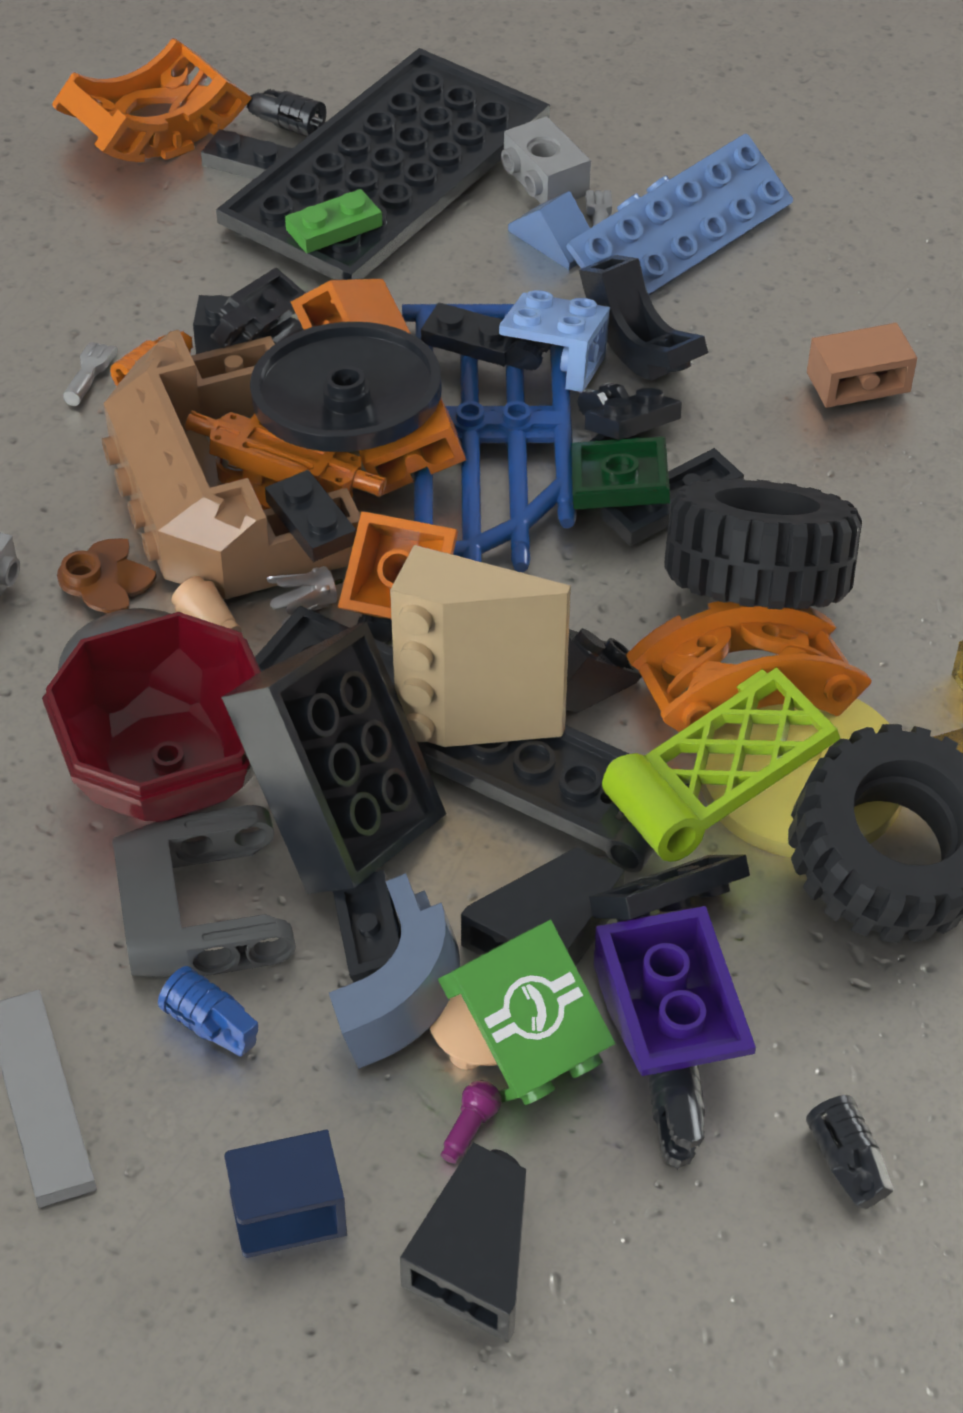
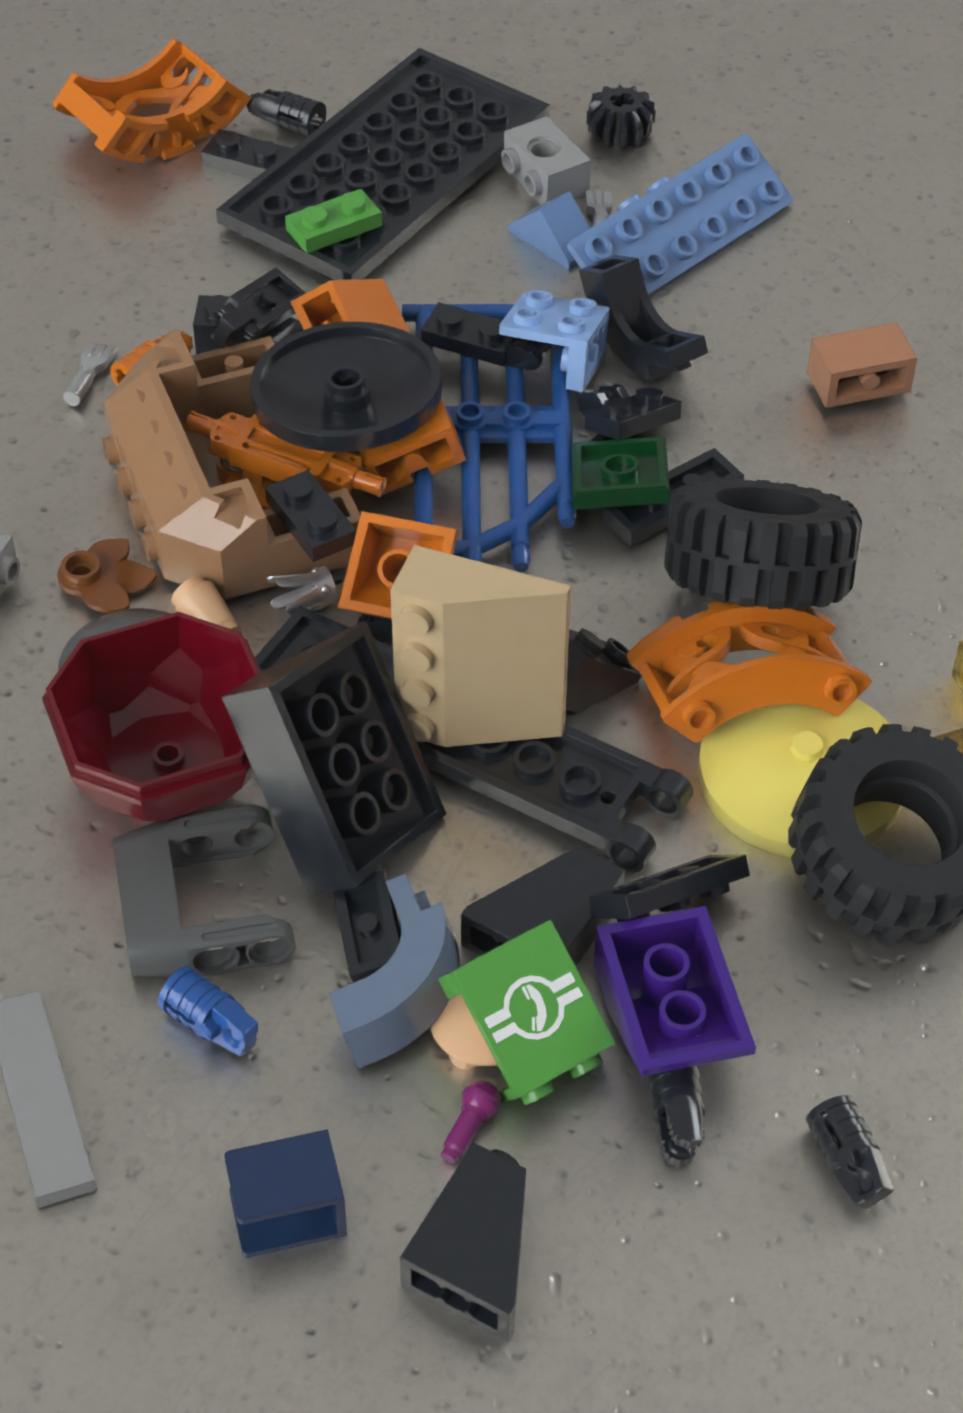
(620, 116): none -> black gear
(668, 810): lime piece -> none

